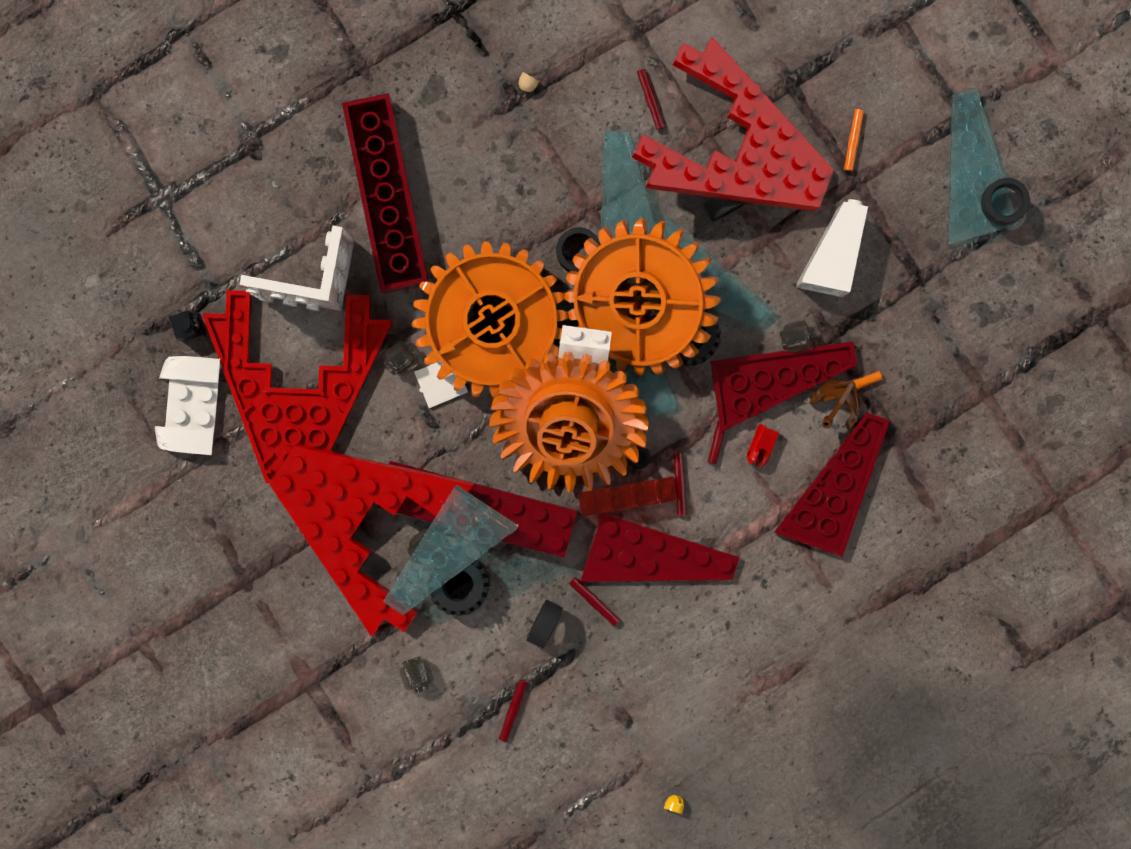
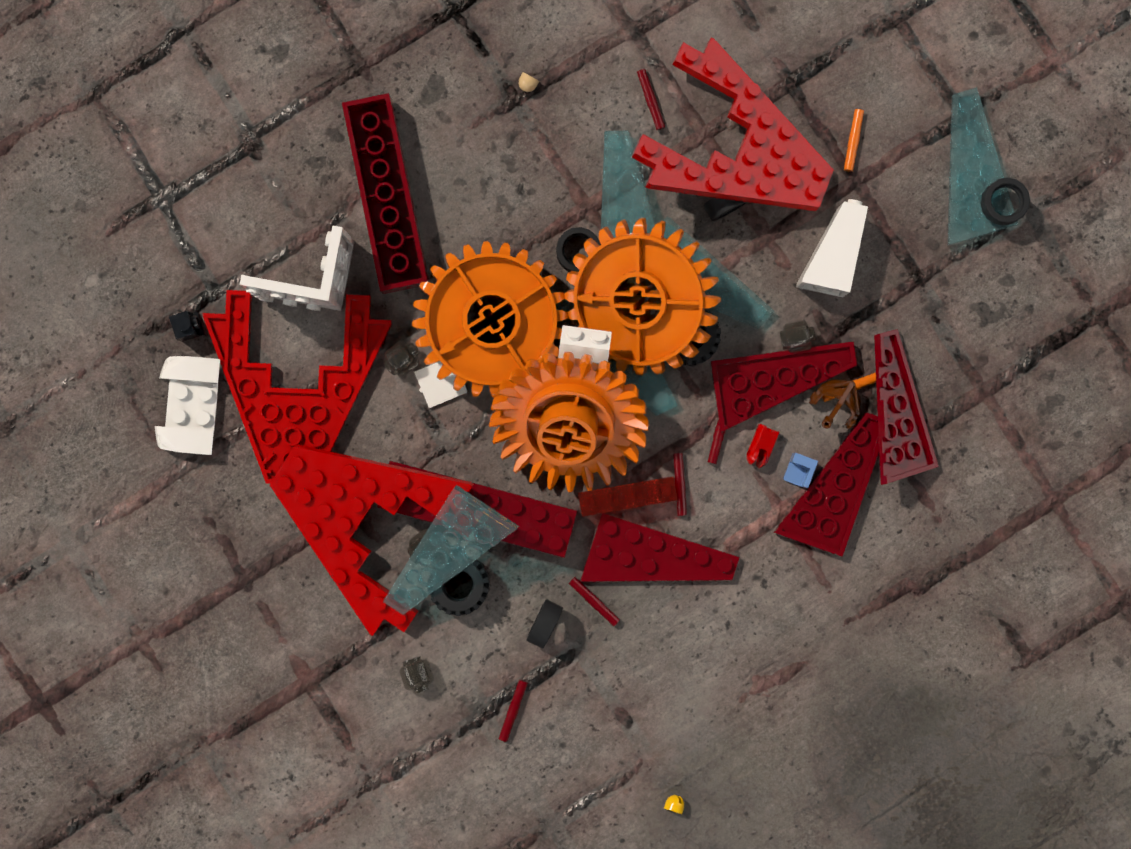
(644, 458): black tile -> none
(800, 470): none -> medium blue panel
(902, 430): none -> dark red wing

